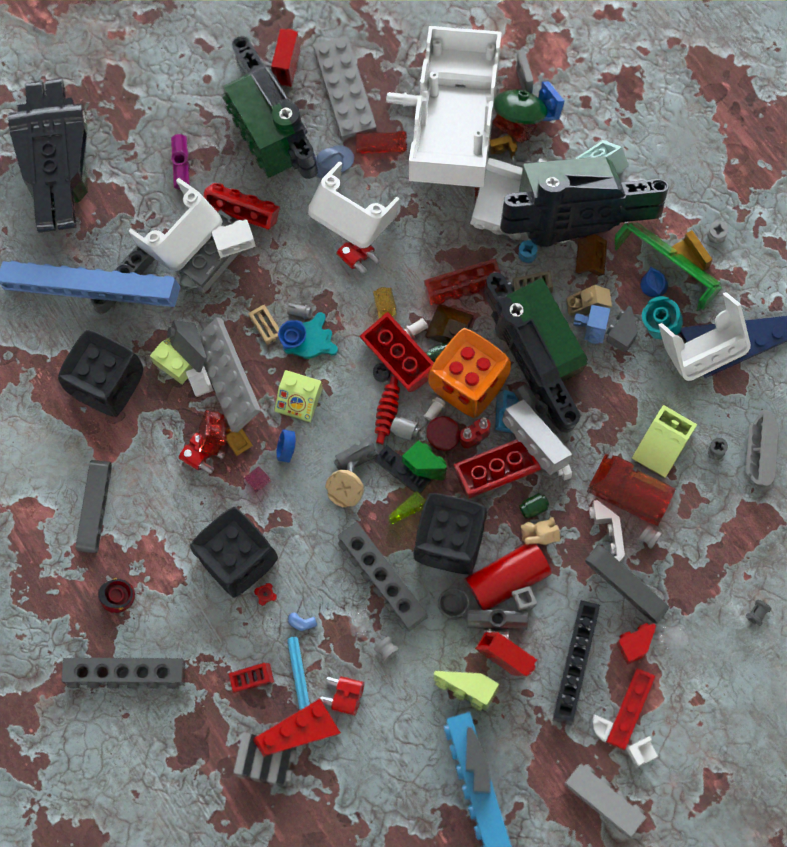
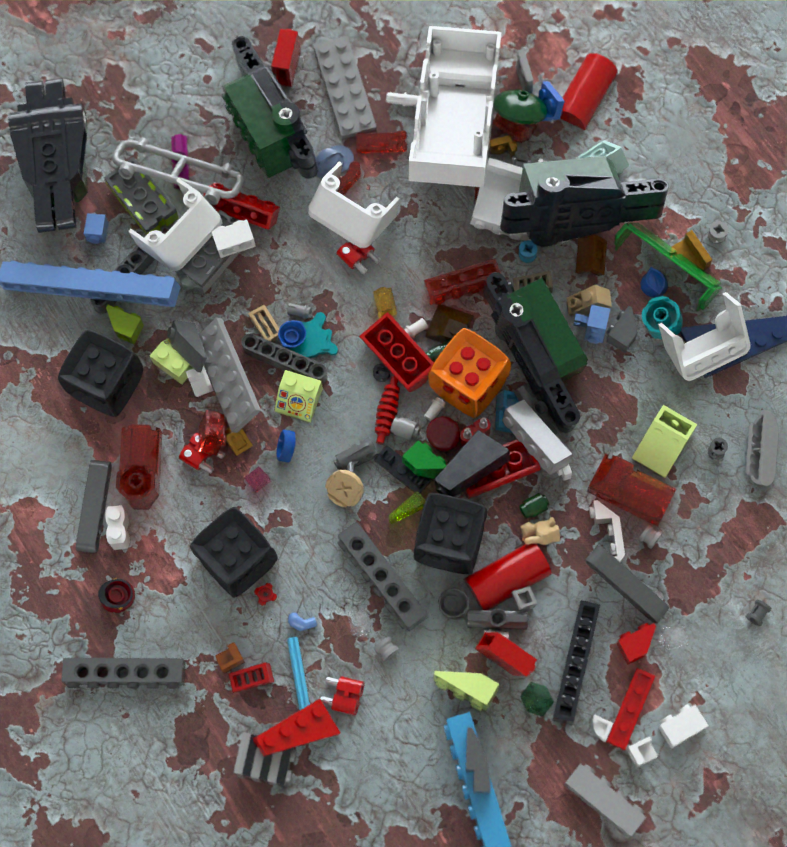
(96, 228): none -> medium blue brick
(117, 530): none -> white brick
(125, 325): none -> lime slope
(139, 465): none -> clear red brick
(142, 199): none -> dark grey piece
(212, 194): none -> light grey bar
(229, 658): none -> dark orange panel
(279, 352): none -> dark grey beam
(349, 178): none -> clear red plate
(471, 464): none -> black slope
(536, 699): none -> clear green panel
(587, 89): none -> red brick
(682, 726): none -> white brick

